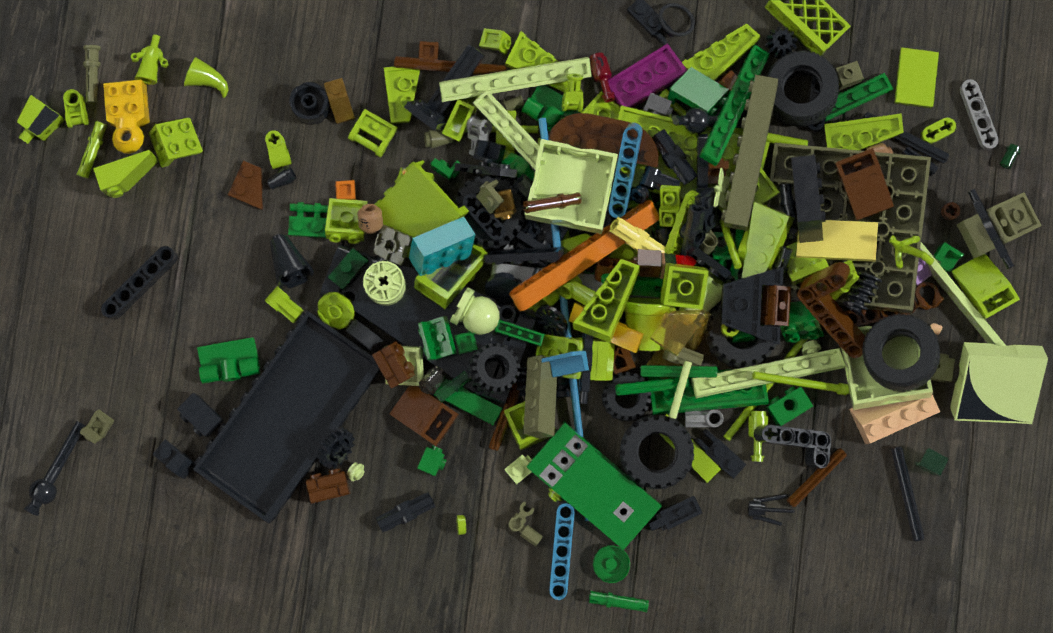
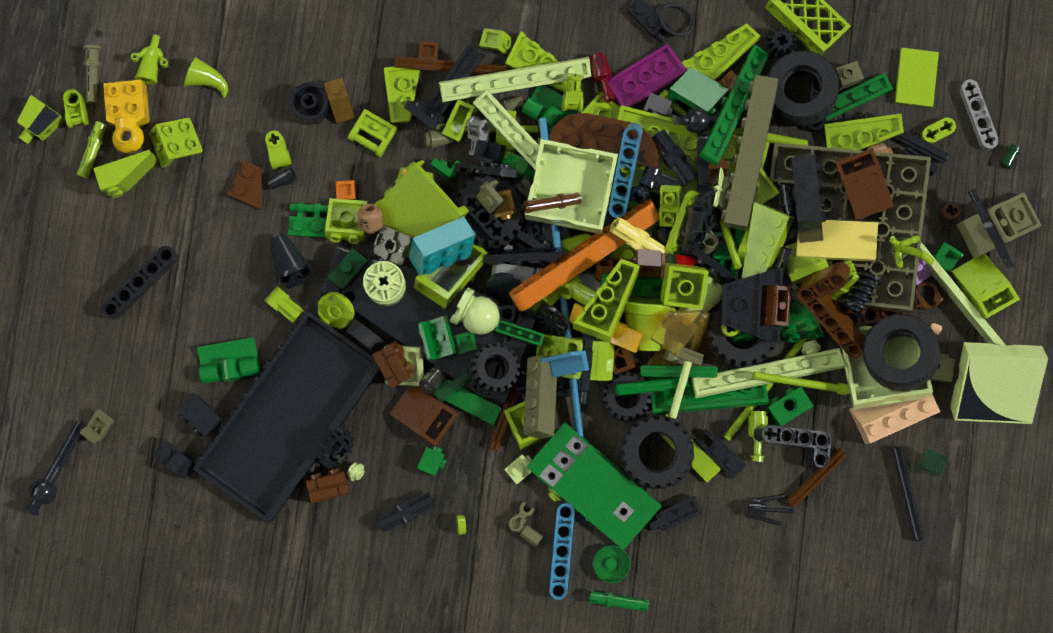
(701, 418): light grey piece -> none

